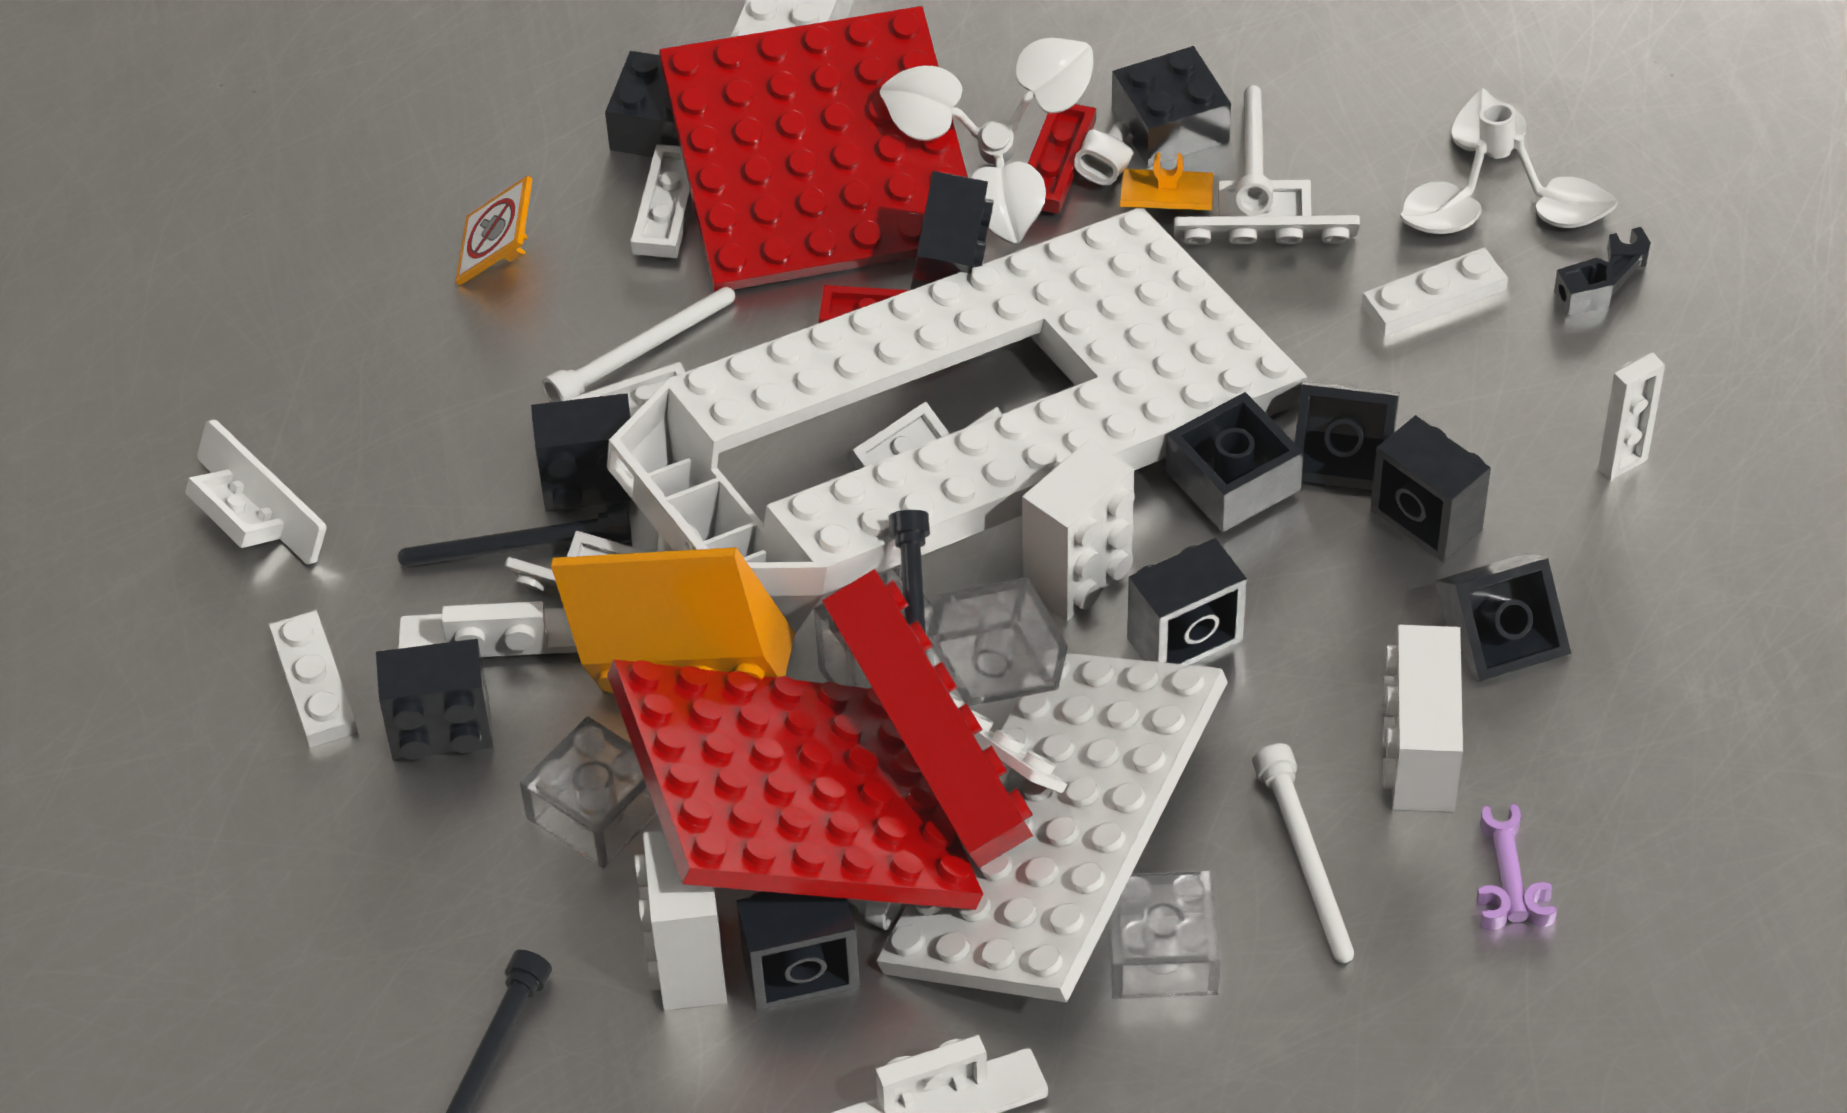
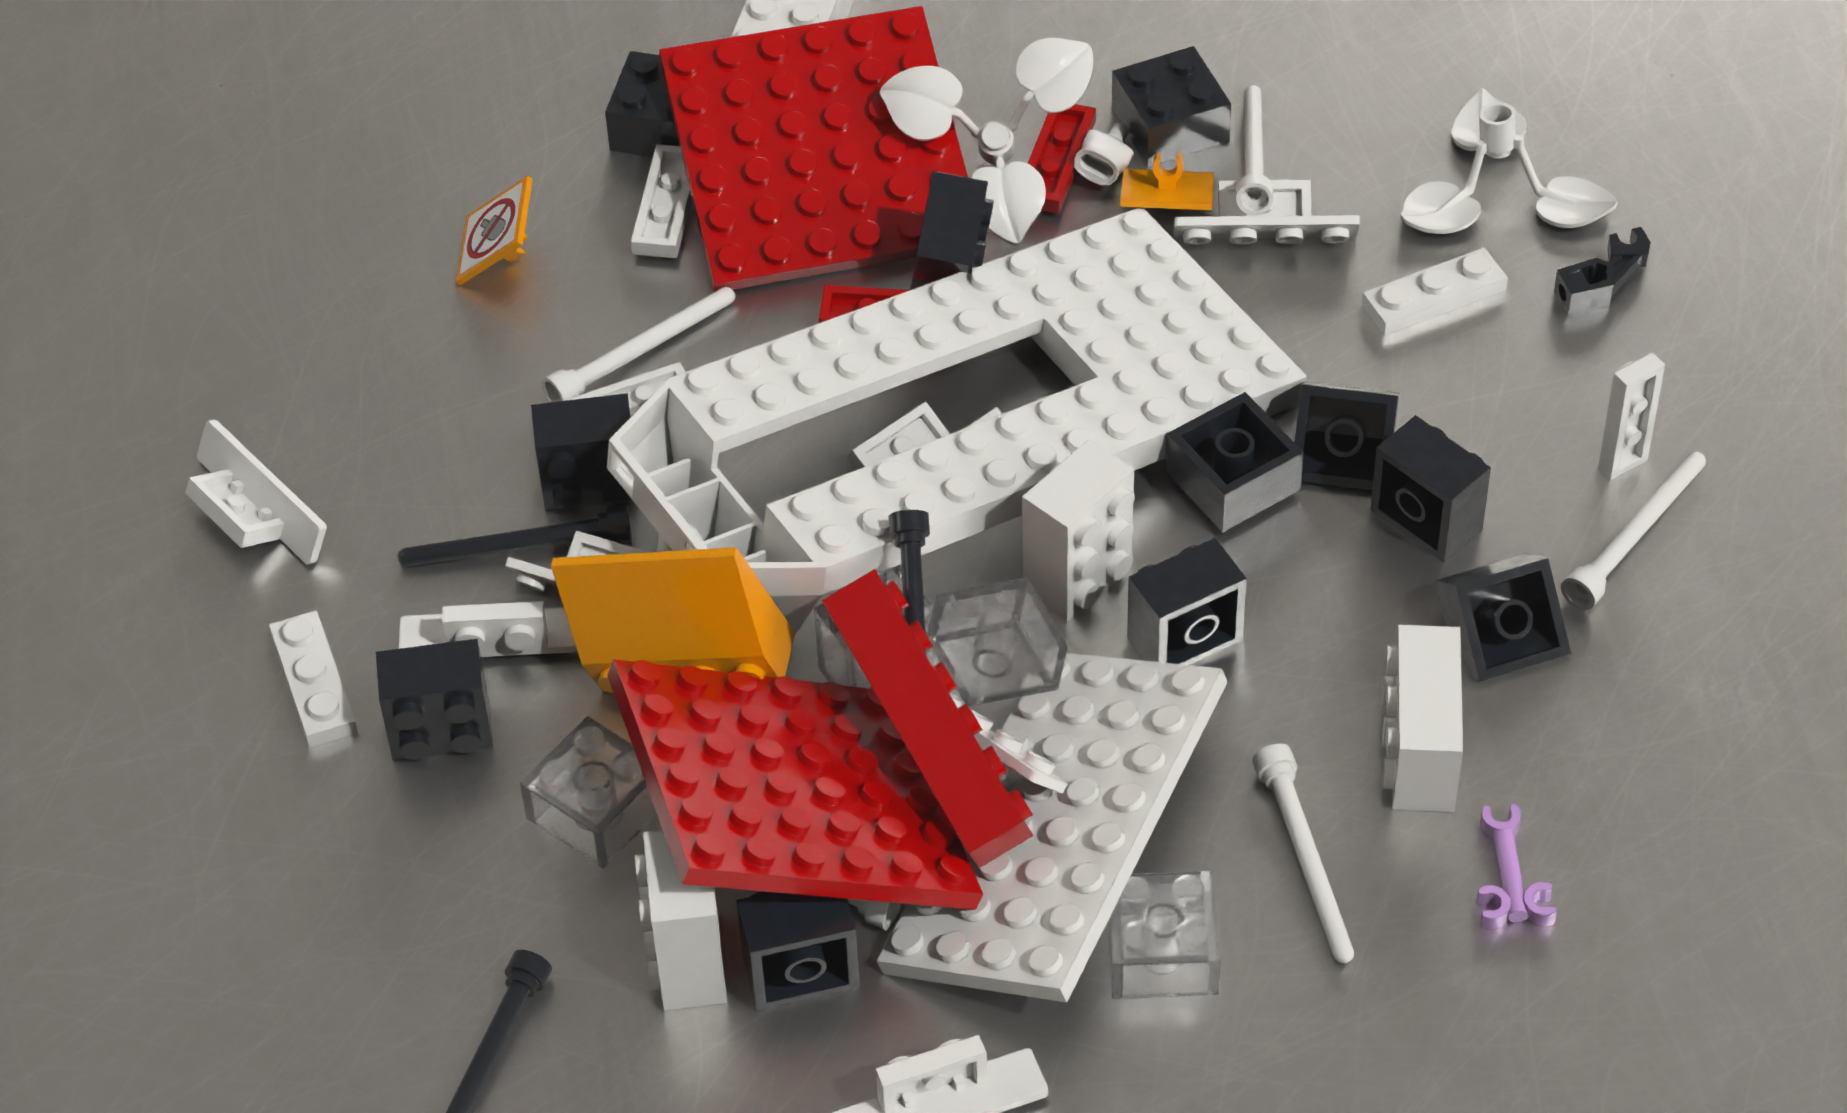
(1587, 583): none -> white piece

